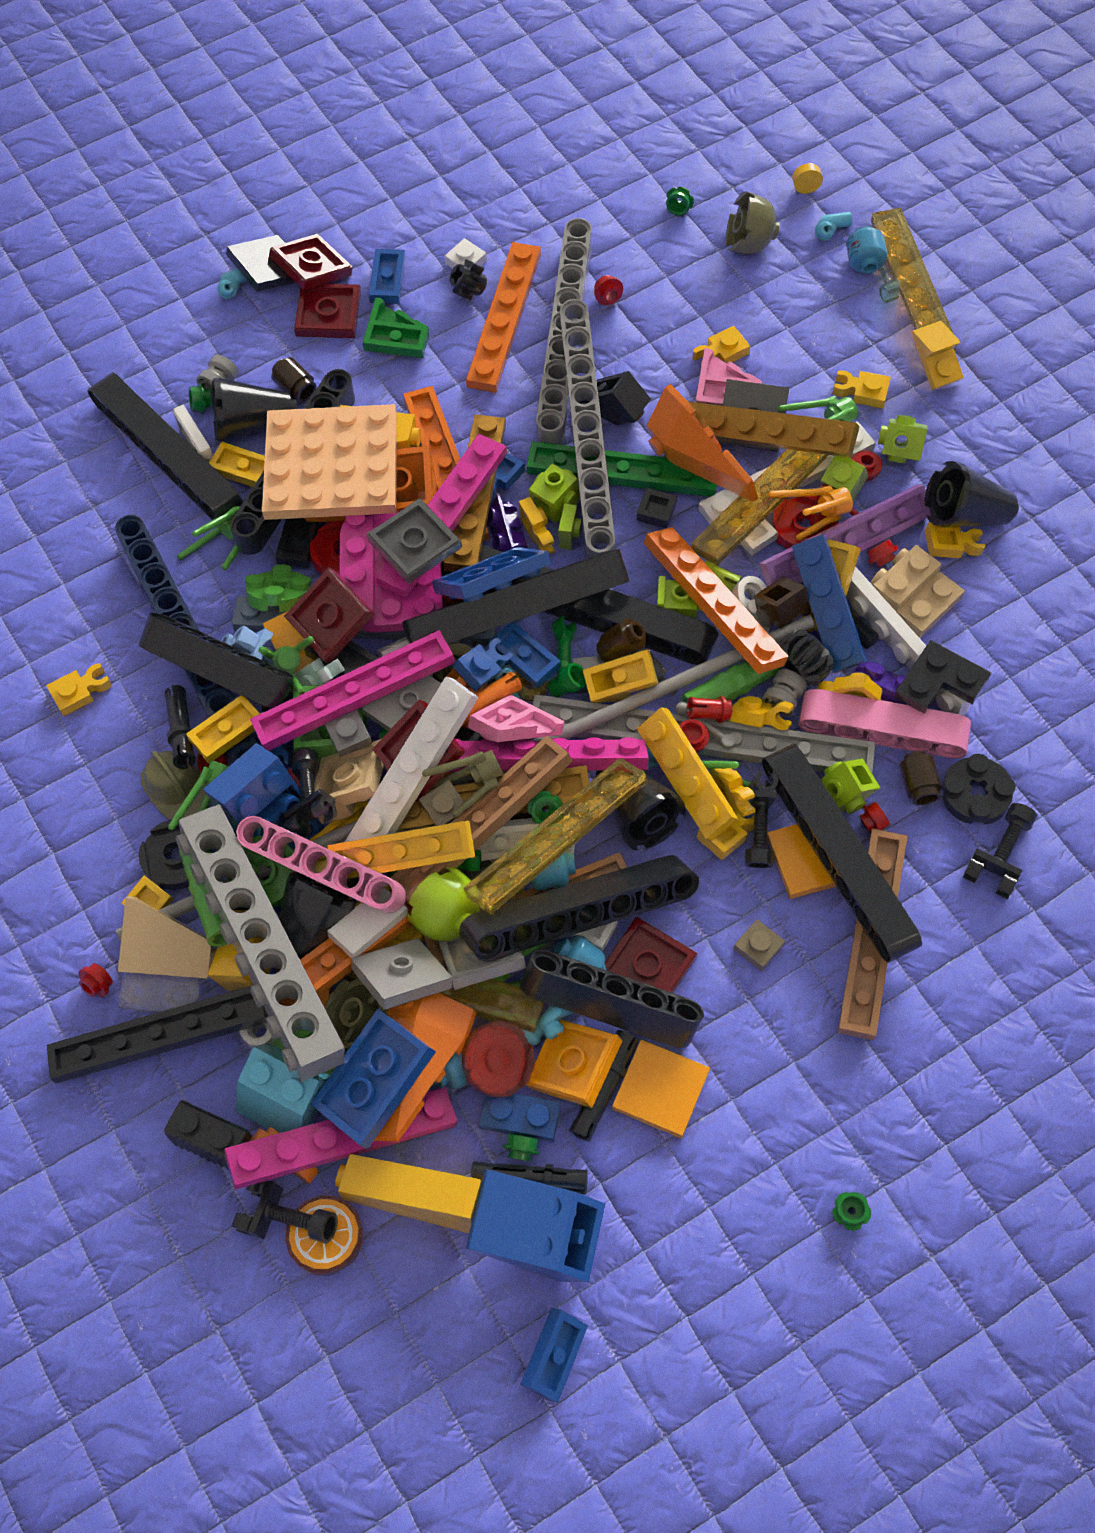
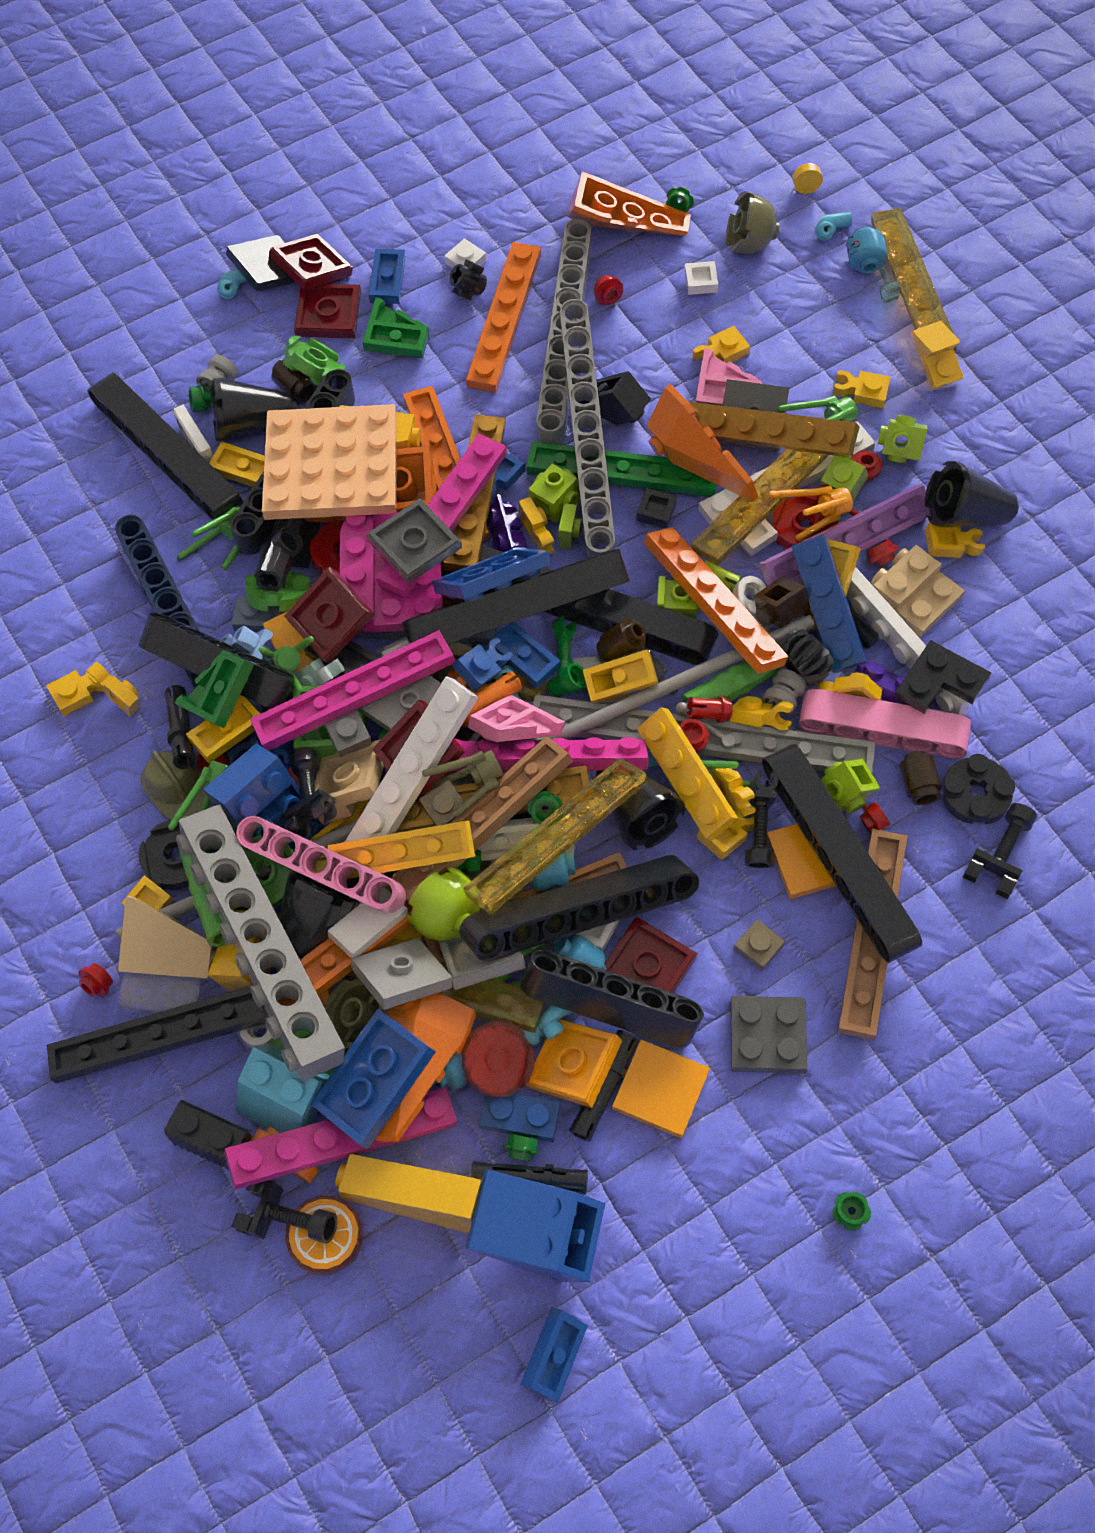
(121, 693): none -> yellow plate
(218, 689): none -> green wing
(279, 553): none -> black piece
(310, 358): none -> bright green plate
(621, 209): none -> orange wedge
(701, 277): none -> white plate
(768, 1034): none -> dark grey plate

